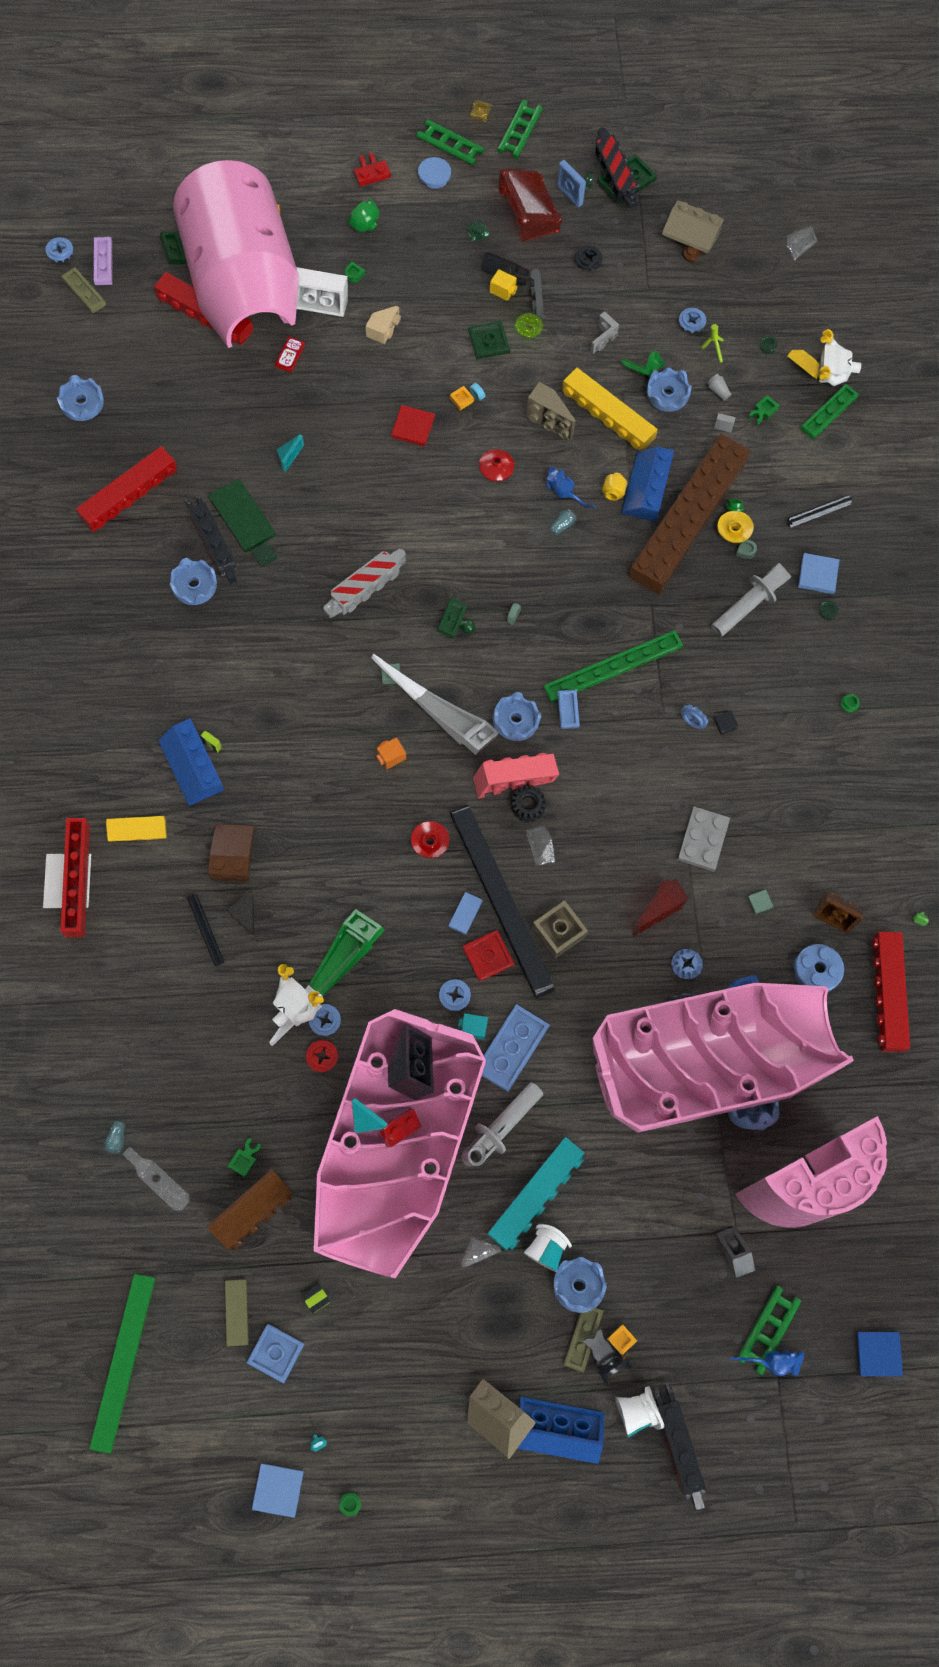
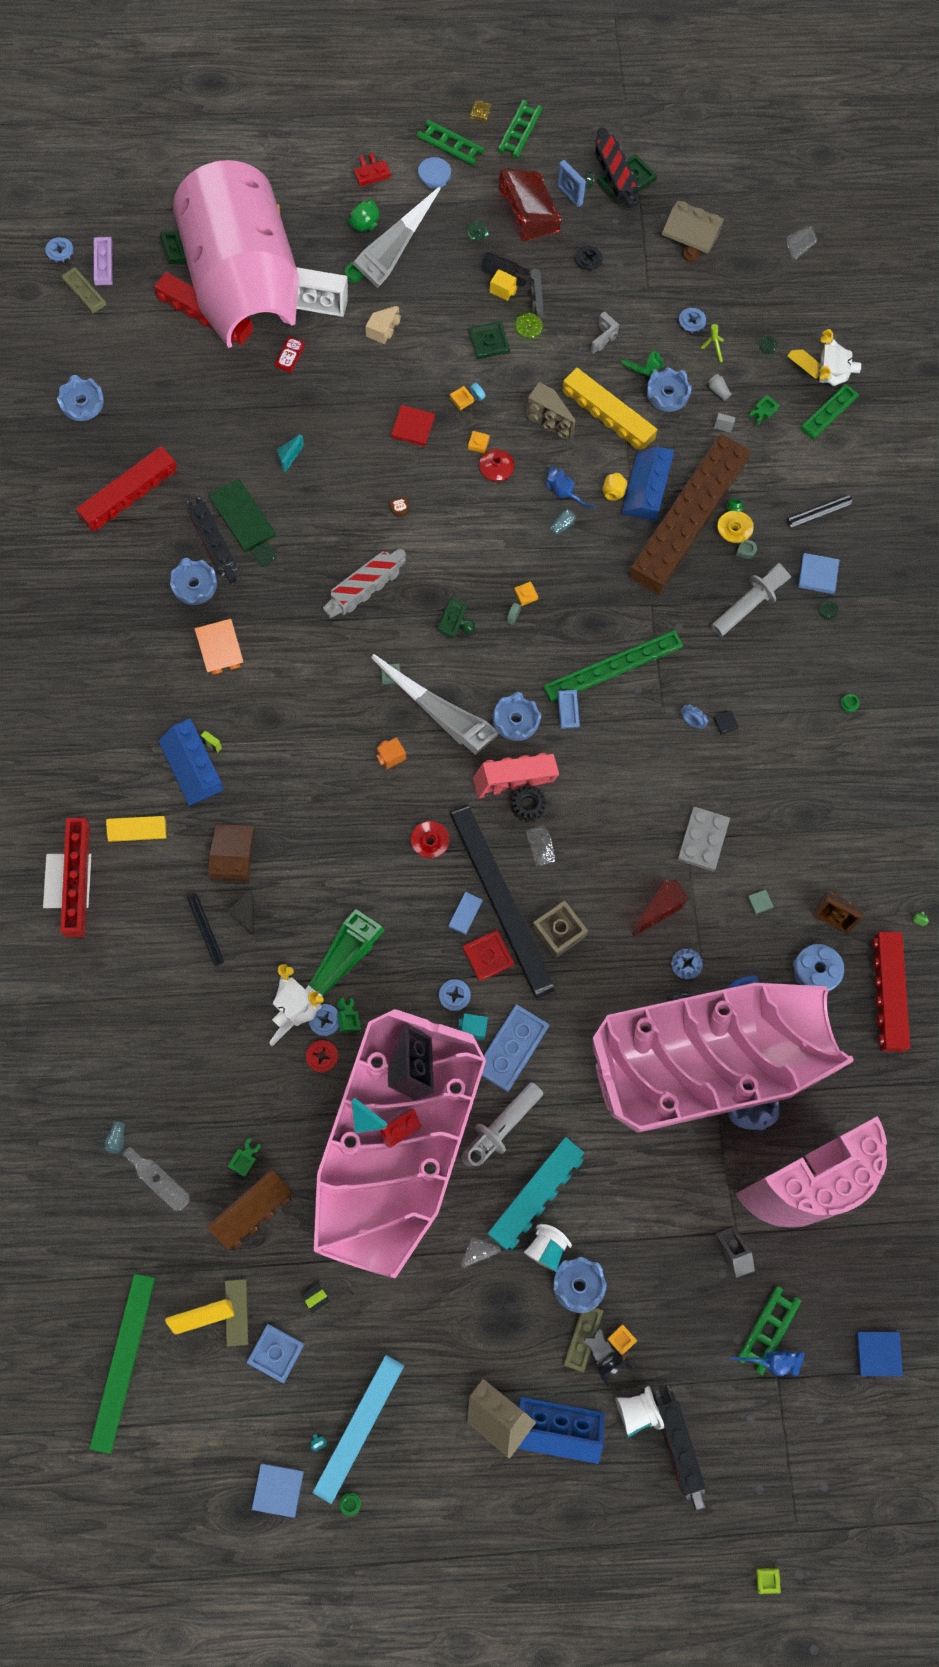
(200, 1316): none -> yellow slope
(219, 646): none -> slope
(347, 1018): none -> green plate
(358, 1429): none -> medium azure beam
(381, 256): none -> light grey plate
(399, 506): none -> reddish brown tile
(478, 442): none -> light orange plate
(526, 593): none -> light orange plate
(768, 1581): none -> lime tile

